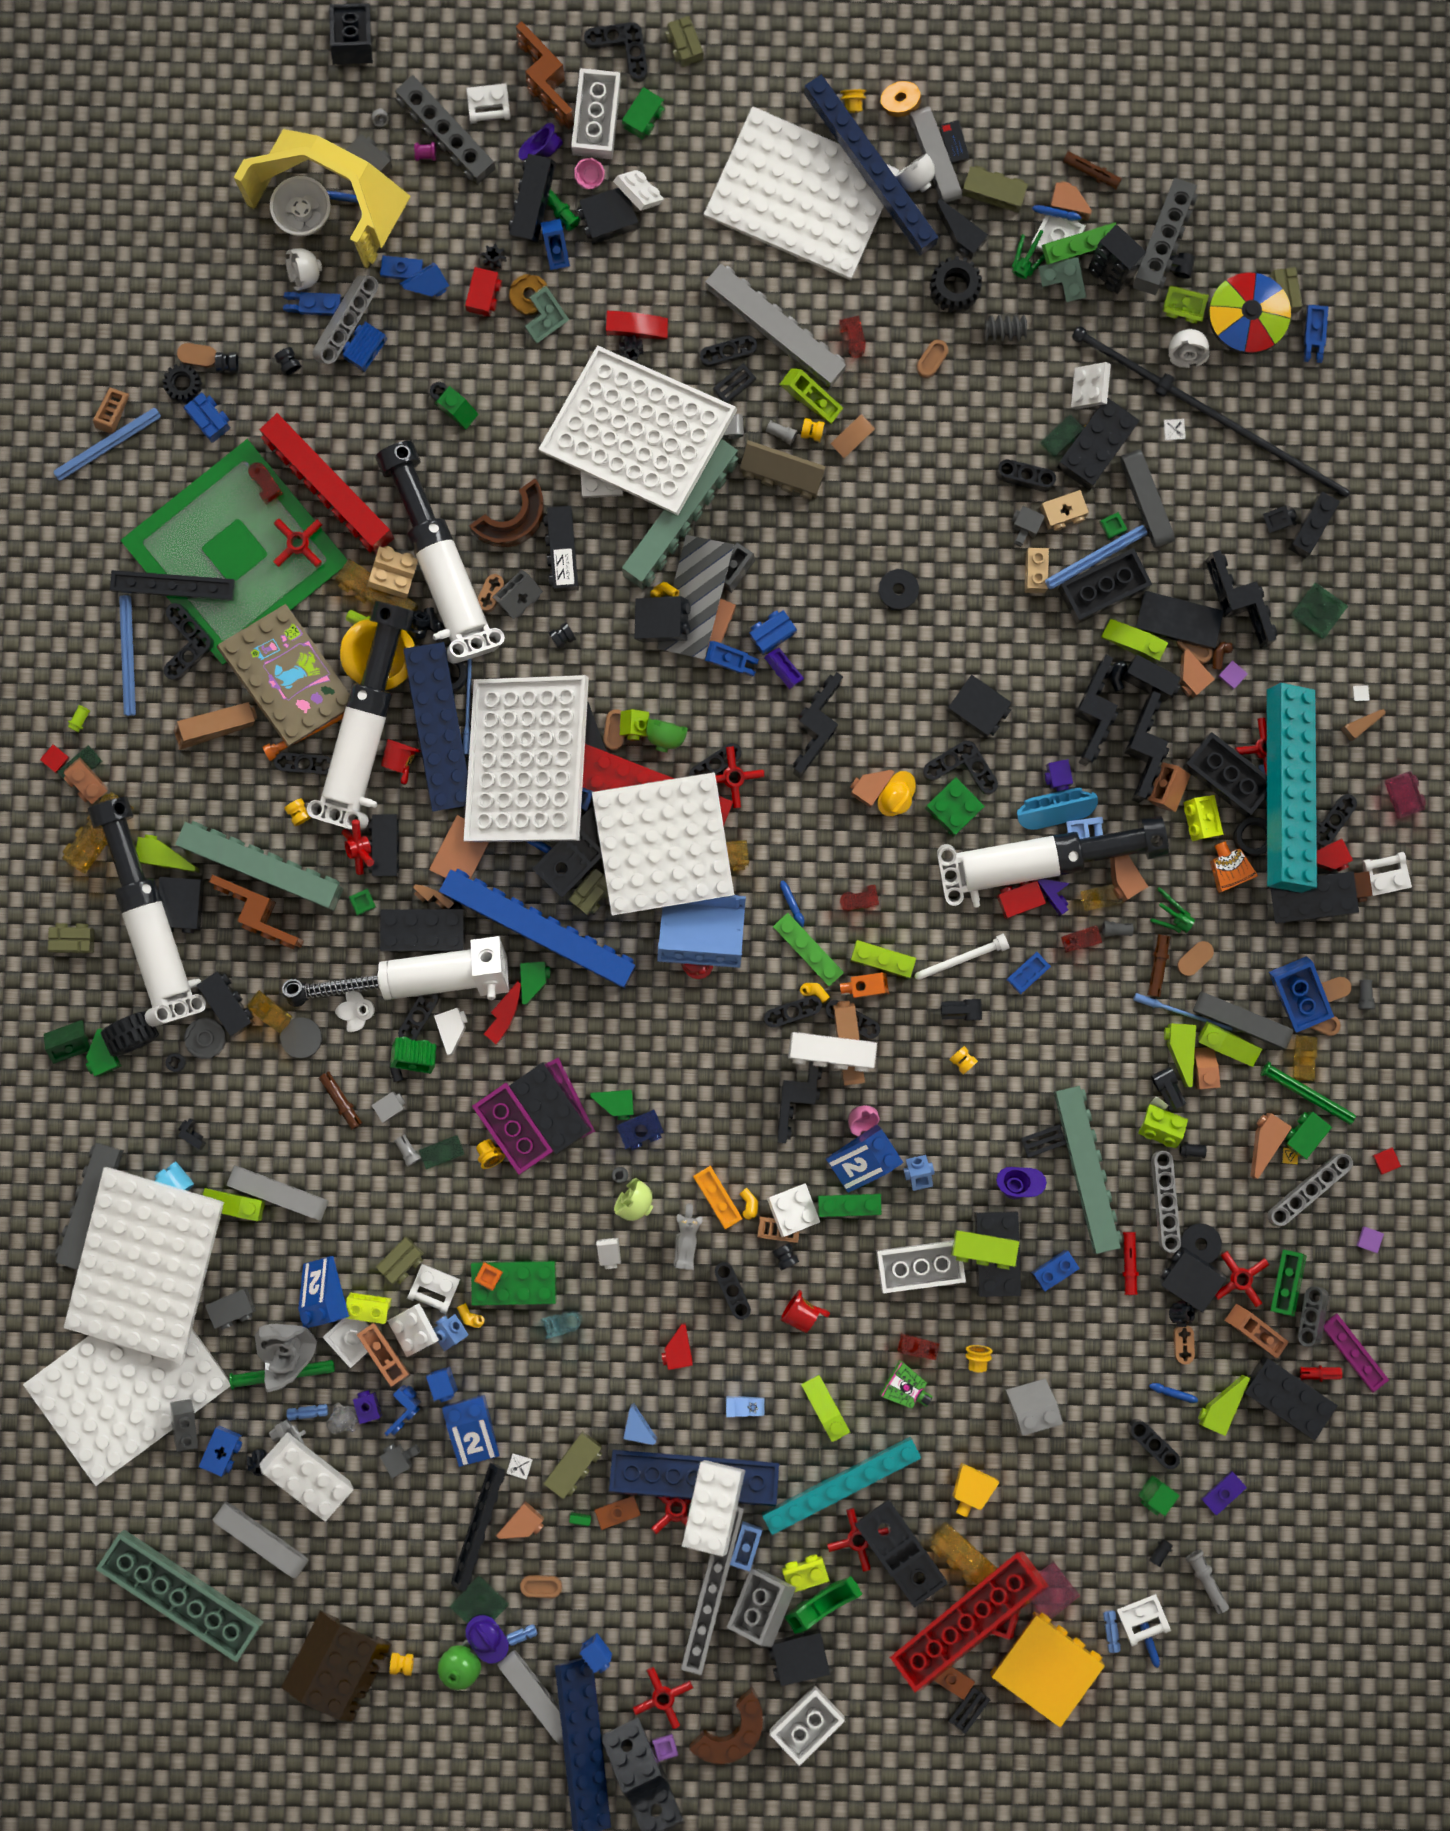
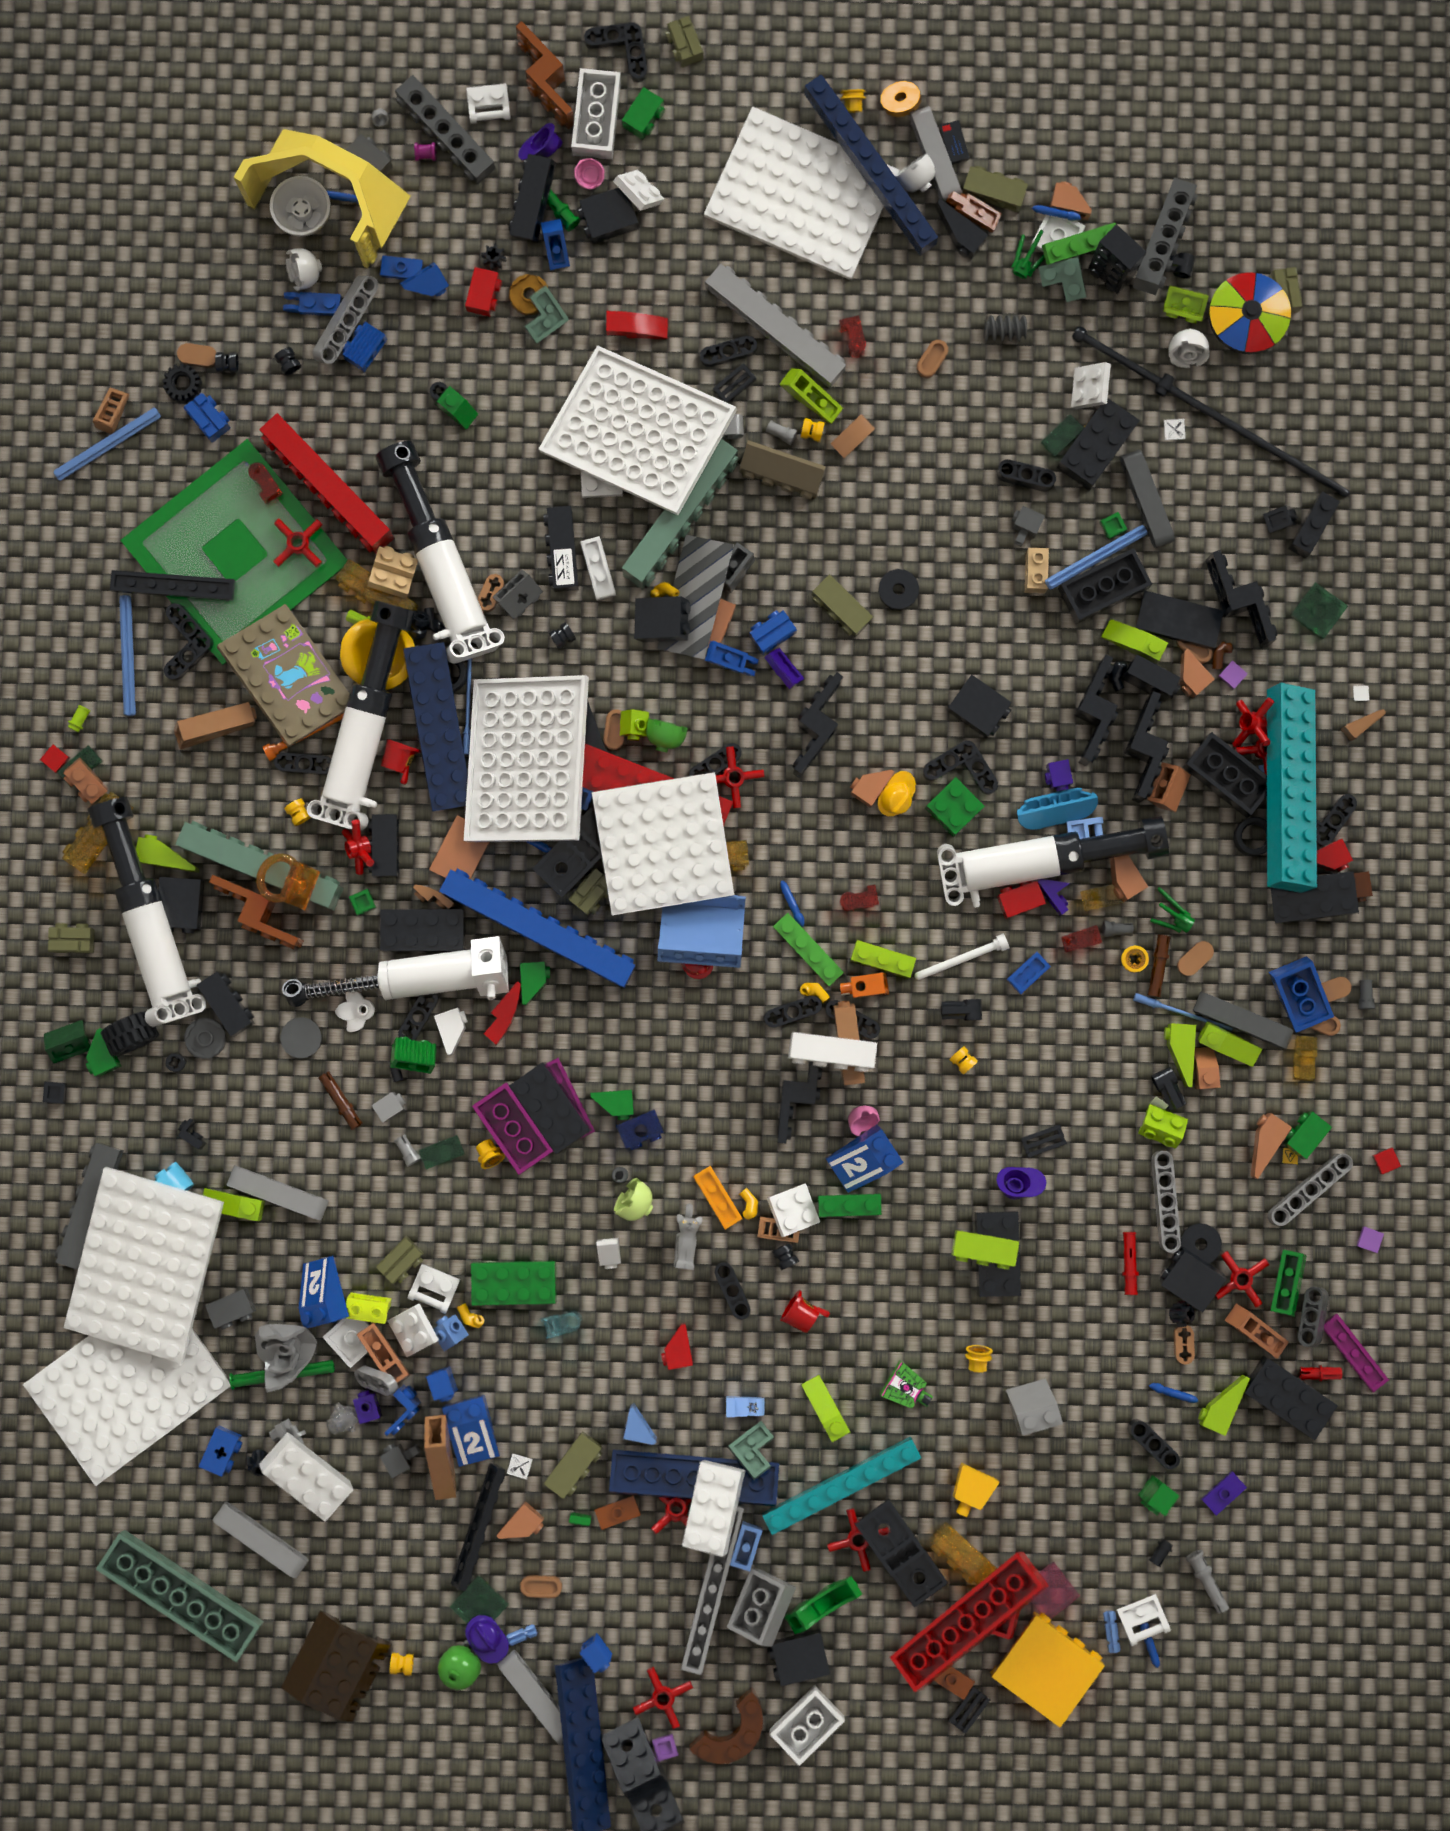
(54, 1092): none -> black plate
(183, 1425): dark grey brick -> none
(269, 1011): clear yellow slope -> none
(297, 885): none -> clear orange tile
(307, 1412): medium blue axle -> none
(351, 34): black slope -> none
(376, 1380): none -> light grey beam
(439, 1457): none -> medium nougat slope
(488, 1276): orange tile -> none
(517, 529): reddish brown brick -> none
(598, 568): none -> white tile
(631, 347): black gear -> none
(747, 1449): none -> sand green plate
(806, 1573): neon yellow bracket -> none
(841, 606): none -> olive brick
(918, 1267): white brick -> none
(918, 1347): clear red leg -> none
(919, 1168): medium blue brick -> none
(960, 269): black tyre -> none
(975, 210): none -> hinge
(1052, 510): tan brick -> none
(1055, 1270): blue brick -> none
(1087, 1169): sand green brick -> none
(1092, 170): reddish brown pin -> none
(1142, 959): none -> piece
(1192, 1150): black pin -> none
(1203, 817): neon yellow bracket -> none
(1230, 868): orange torso -> none
(1253, 722): none -> red bar
(1308, 1093): green axle -> none
(1315, 331): blue hinge -> none
(1391, 880): white plate -> none
(1405, 794): clear pink brick -> none

